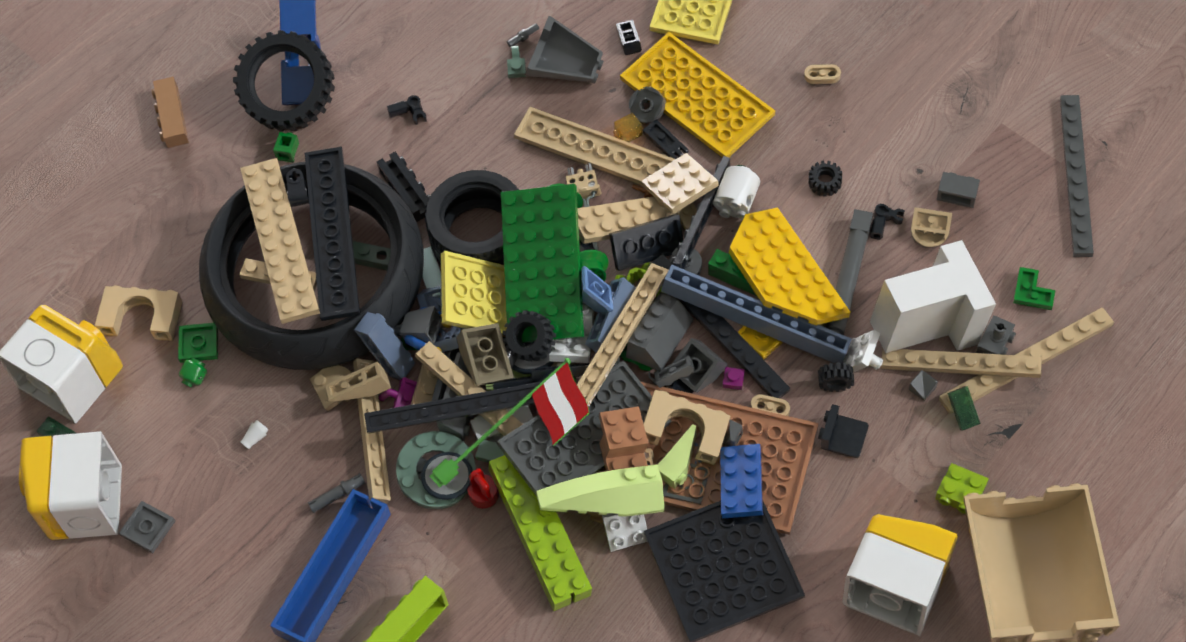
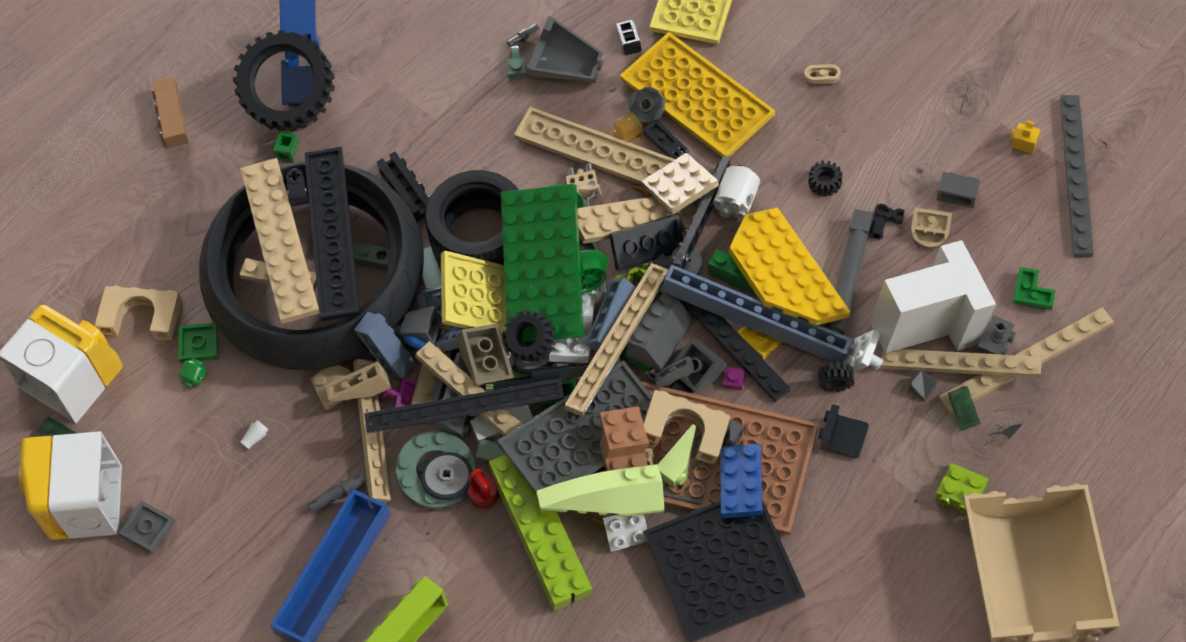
(413, 104): black bar -> none
(558, 404): flag -> none
(595, 292): medium blue slope -> none
(770, 404): tan plate -> none
(899, 571): white piece -> none
(1025, 137): none -> yellow brick

